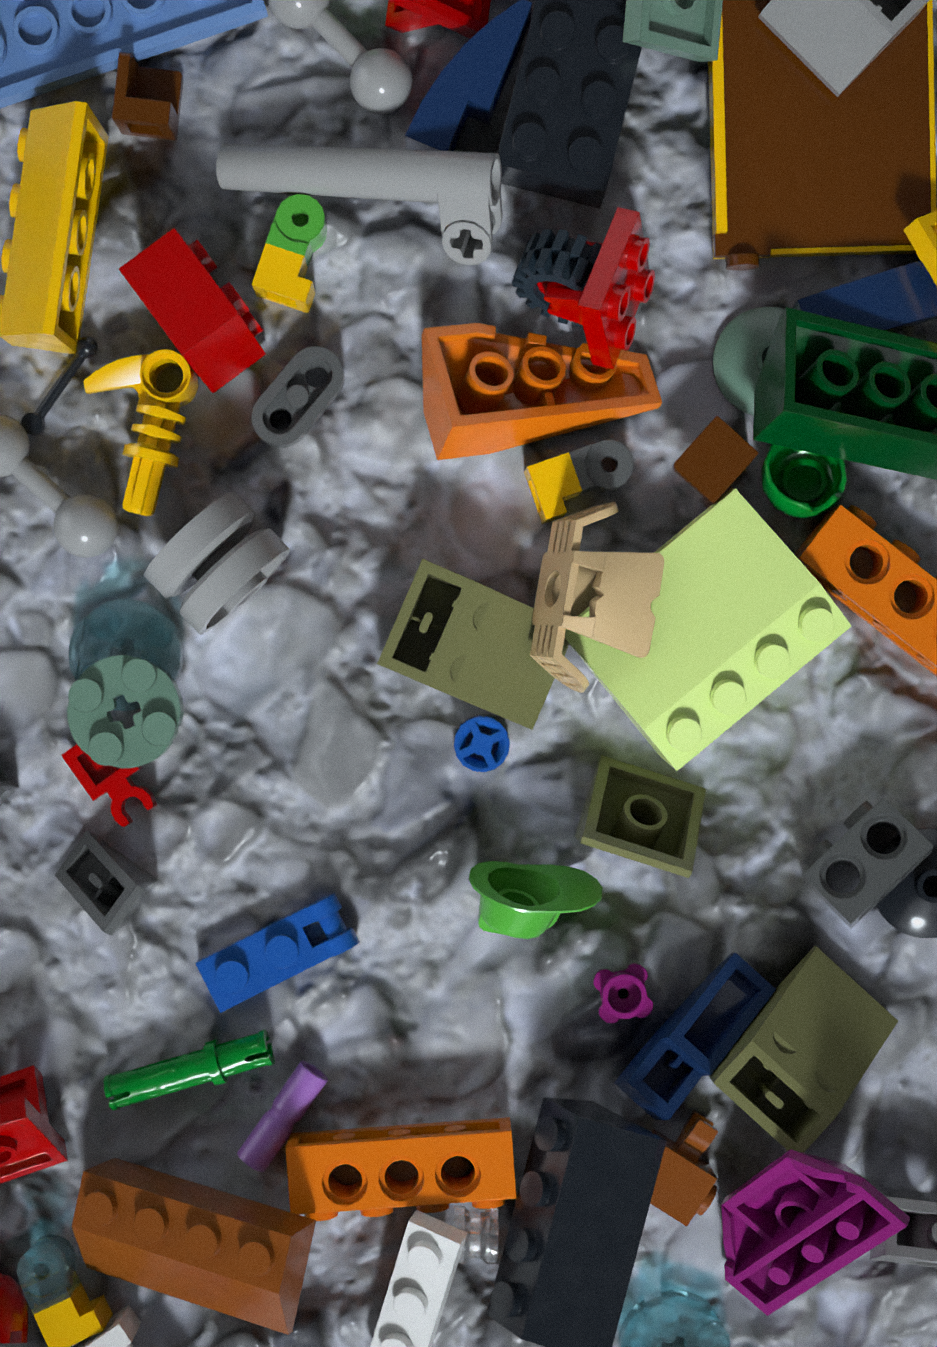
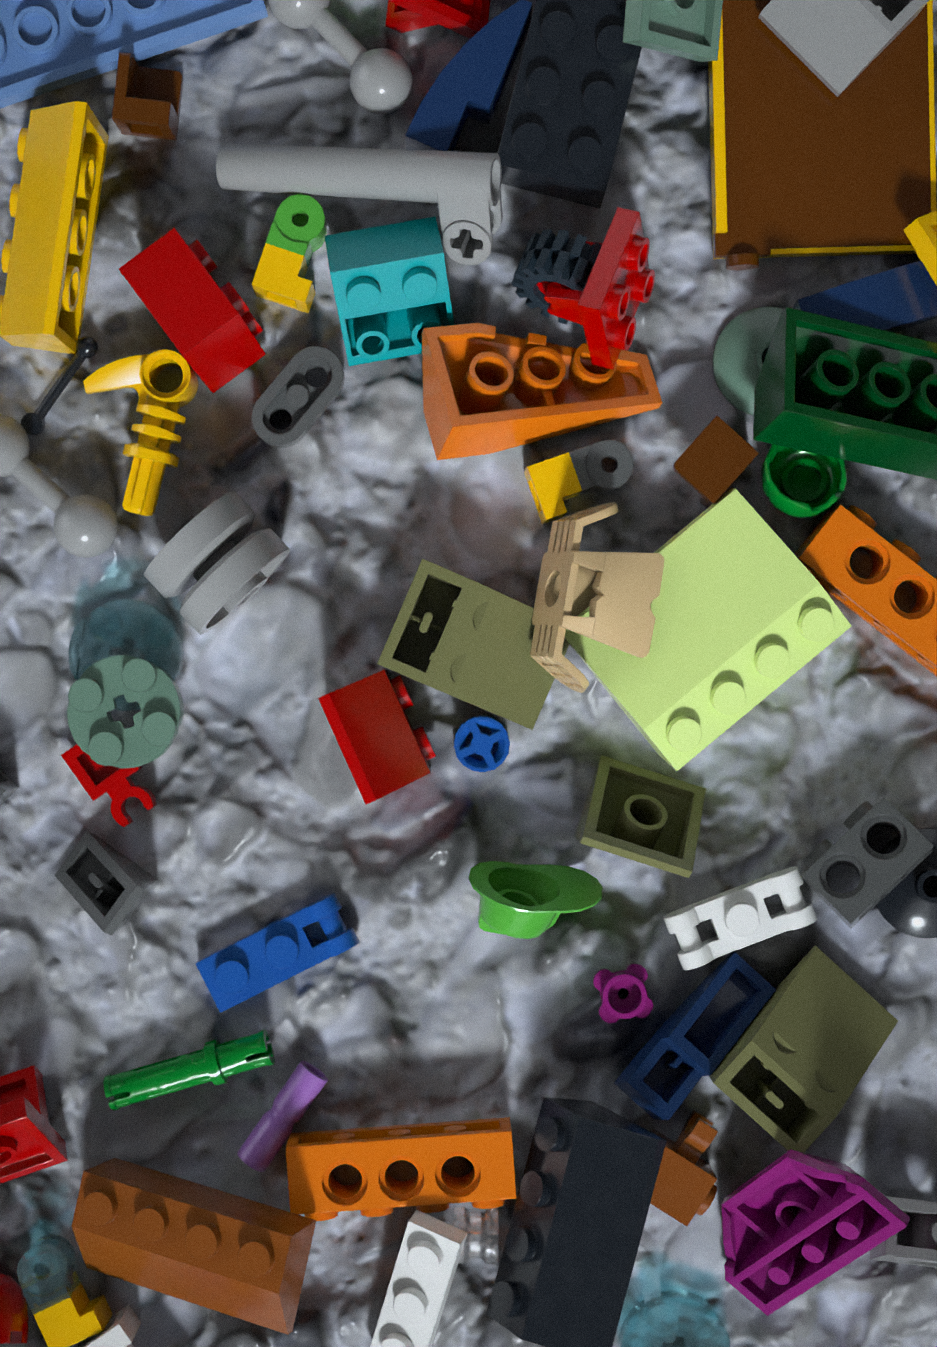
(377, 734): none -> red slope
(388, 288): none -> teal slope
(740, 917): none -> white plate

